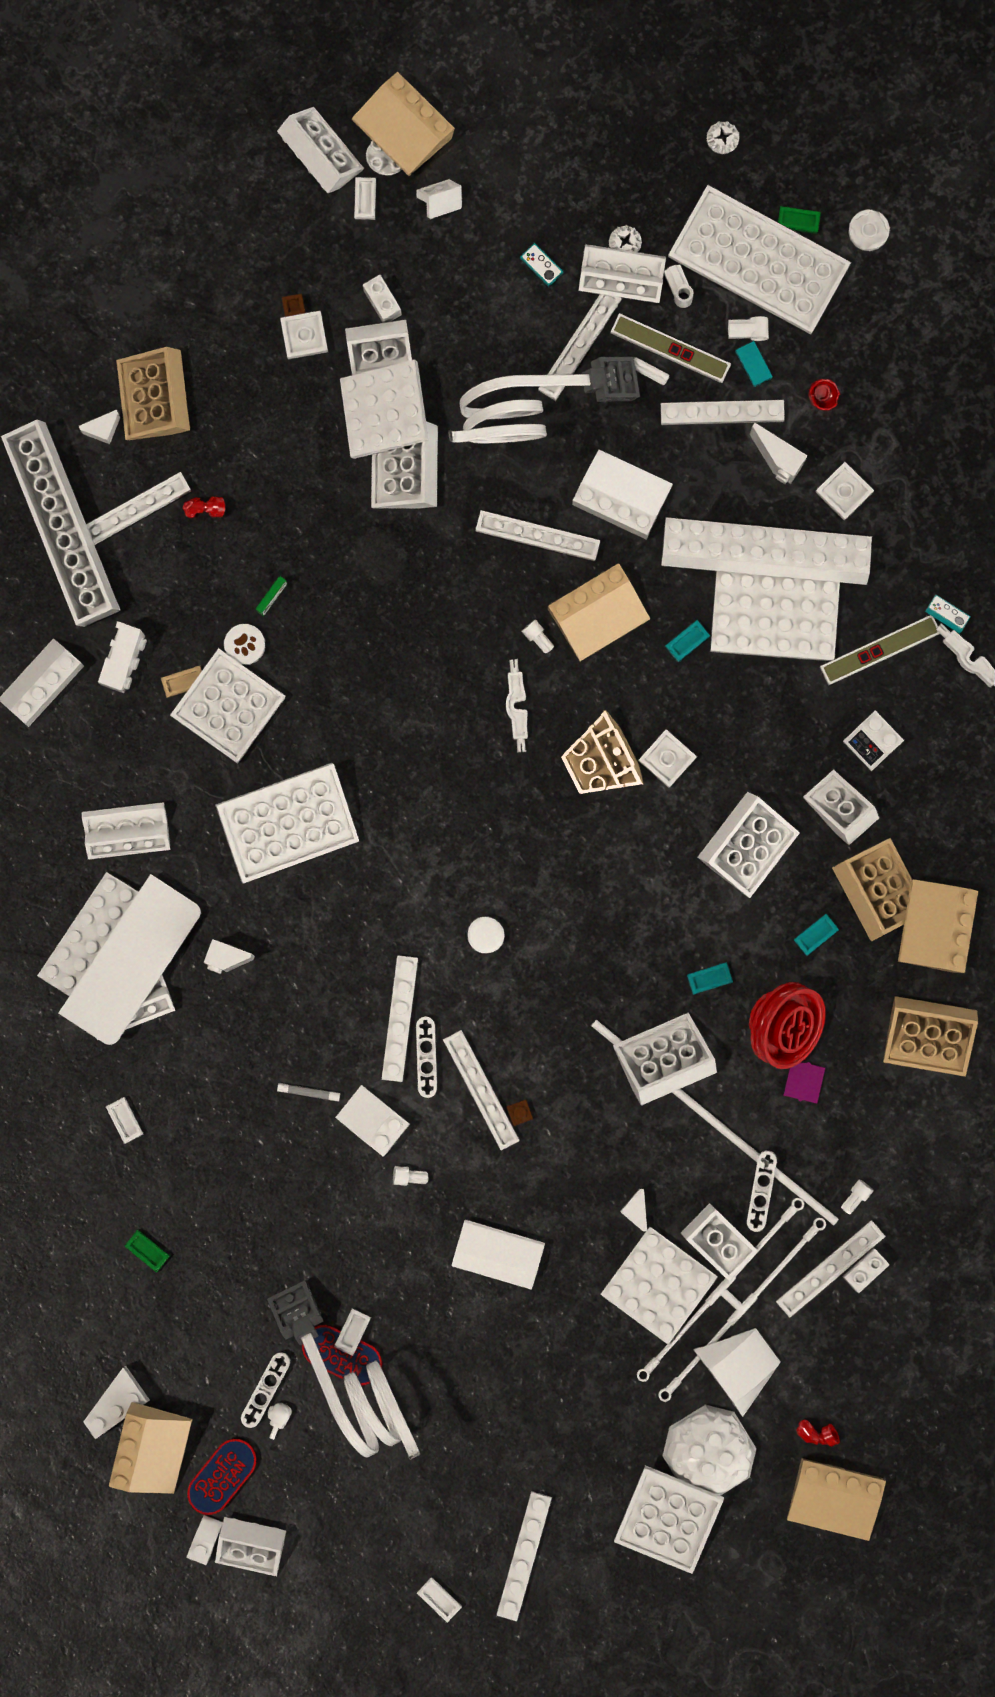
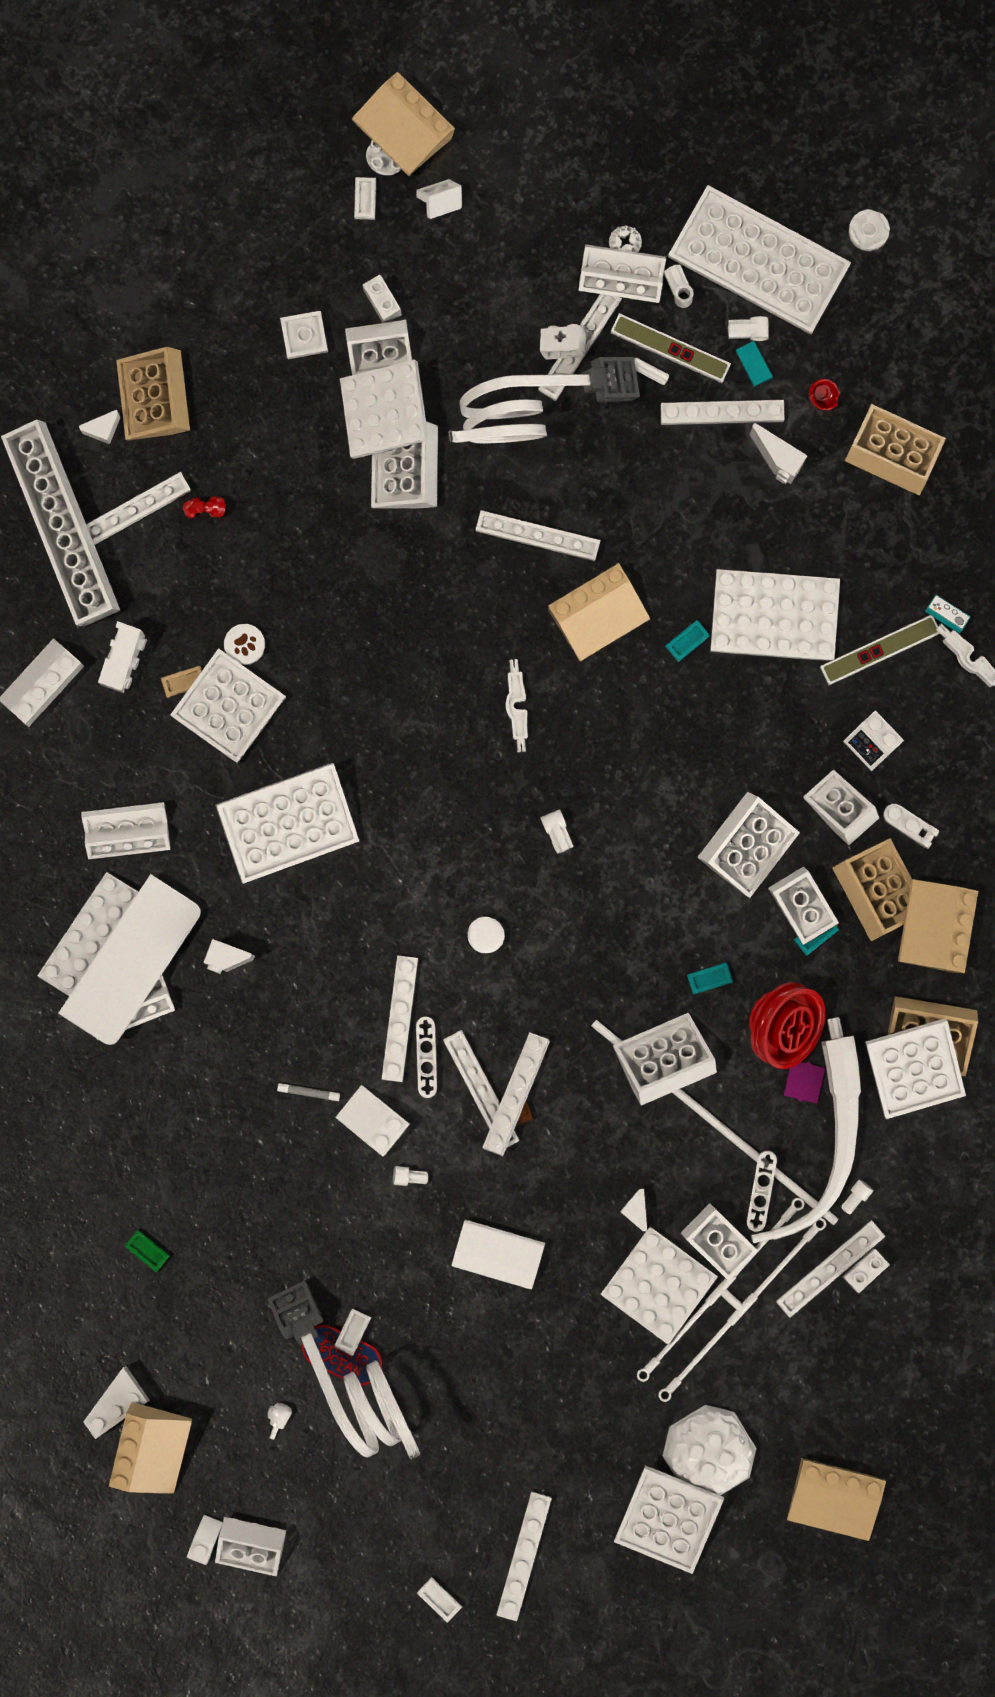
(124, 1120): white tile -> none
(221, 1476): tile -> none
(265, 1389): white beam -> none
(271, 596): green tile -> none
(293, 305): reddish brown plate -> none
(320, 149): white slope -> none
(516, 1094): none -> white plate
(534, 632): white piece -> none
(541, 265): tile -> none
(556, 828): none -> white piece
(562, 342): none -> white brick
(602, 758): tan wedge -> none
(622, 494): white slope -> none
(667, 758): white plate -> none
(718, 145): white gear -> none
(740, 1366): white wedge -> none
(766, 551): white brick -> none
(799, 219): green tile -> none
(803, 905): none -> white slope
(810, 1435): red arm -> none
(844, 491): white plate -> none
(845, 1088): none -> white piece
(895, 449): none -> tan slope
(909, 824): none -> white plate
(915, 1068): none -> white plate

